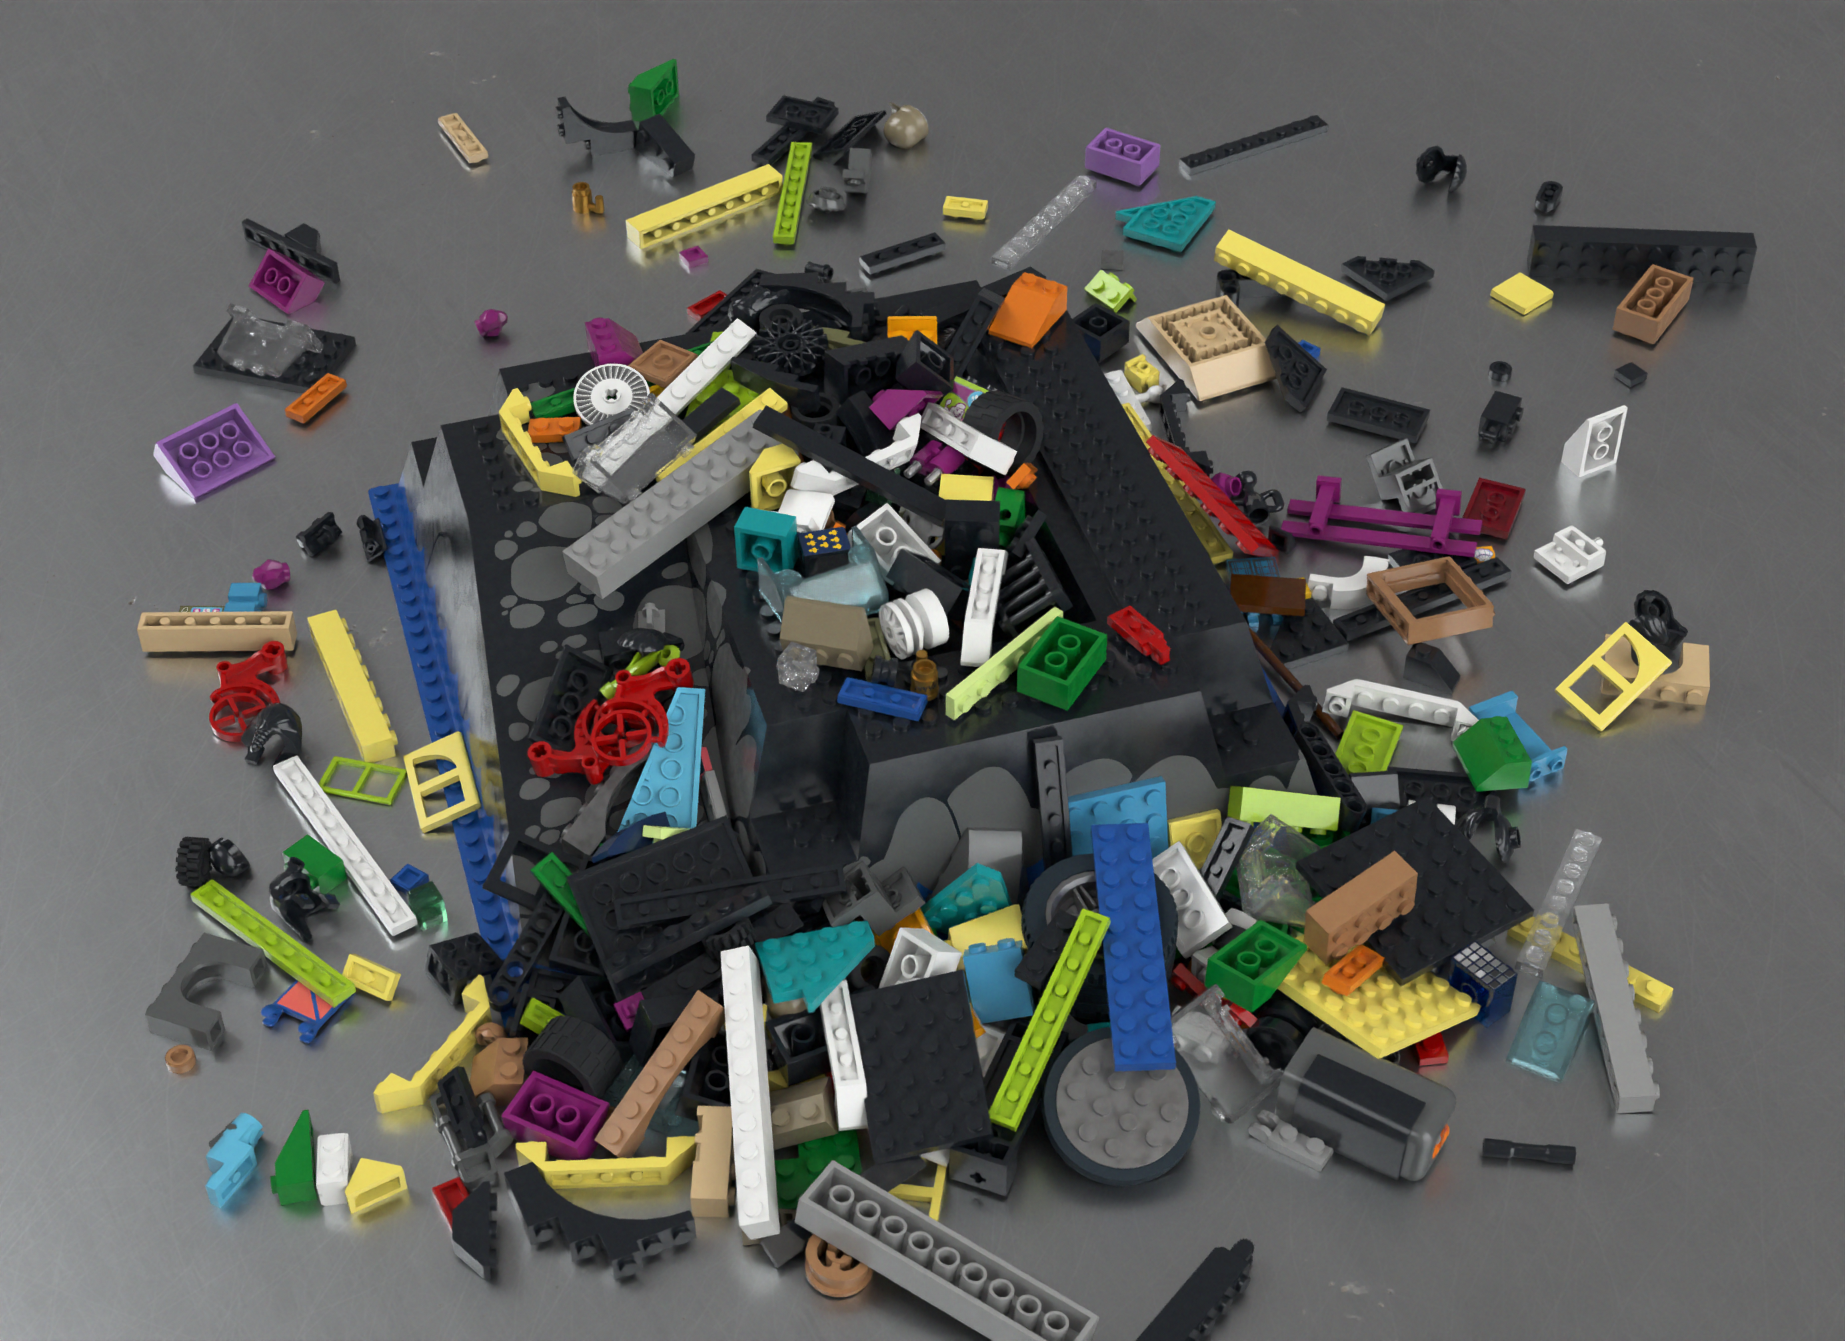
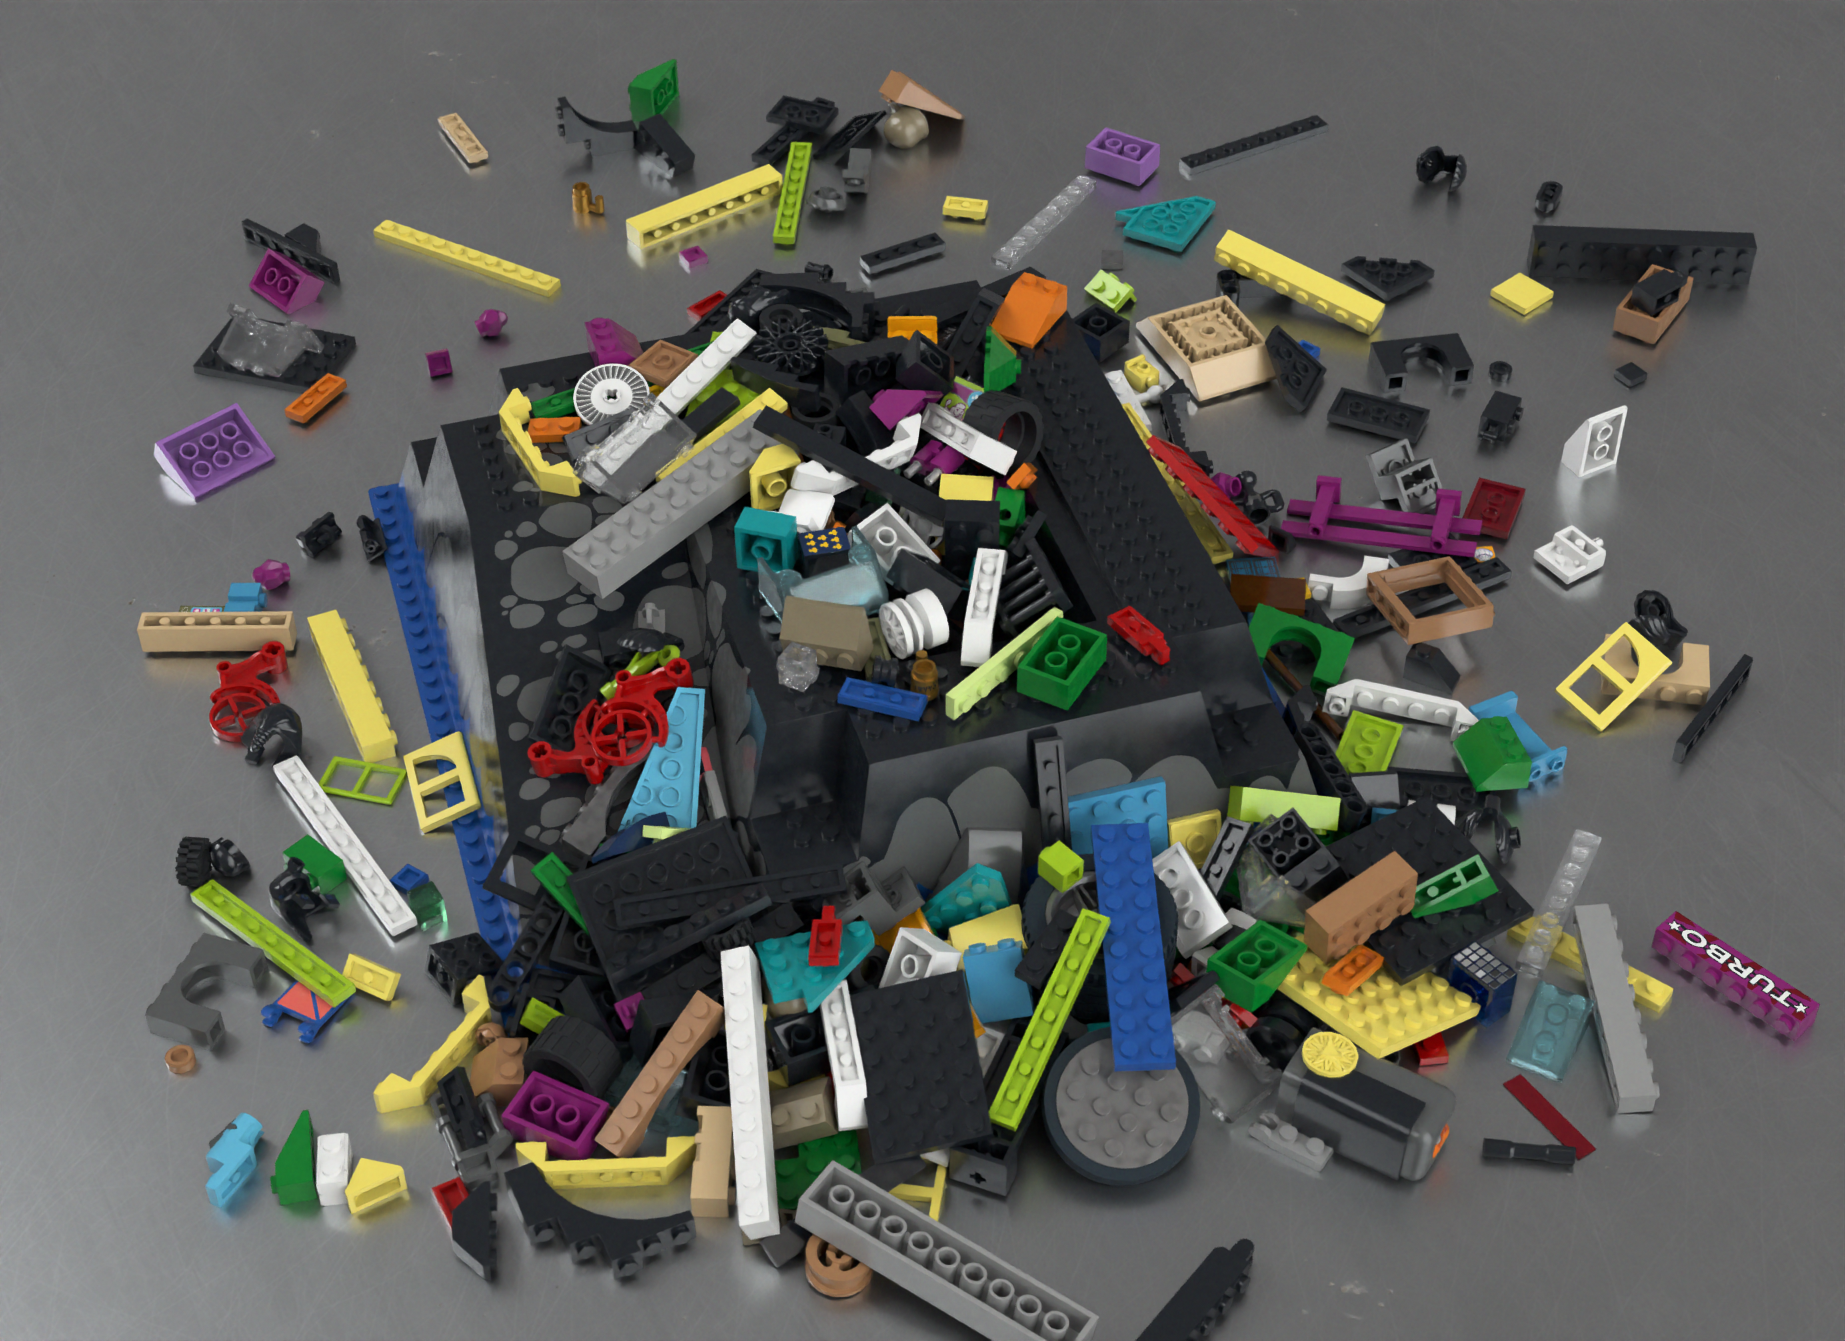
(438, 362): none -> magenta tile
(467, 258): none -> light yellow plate
(825, 939): none -> red hinge
(906, 91): none -> medium nougat wedge
(1000, 362): none -> green wedge
(1060, 866): none -> lime brick
(1188, 991): none -> black tile
(1297, 854): none -> black slope
(1327, 645): none -> green arch
(1329, 1054): none -> light yellow wheel
(1444, 351): none -> black arch
(1454, 888): none -> green slope
(1549, 1115): none -> dark red sticker
(1658, 291): none -> black hinge
(1712, 709): none -> black tile
(1735, 976): none -> magenta brick

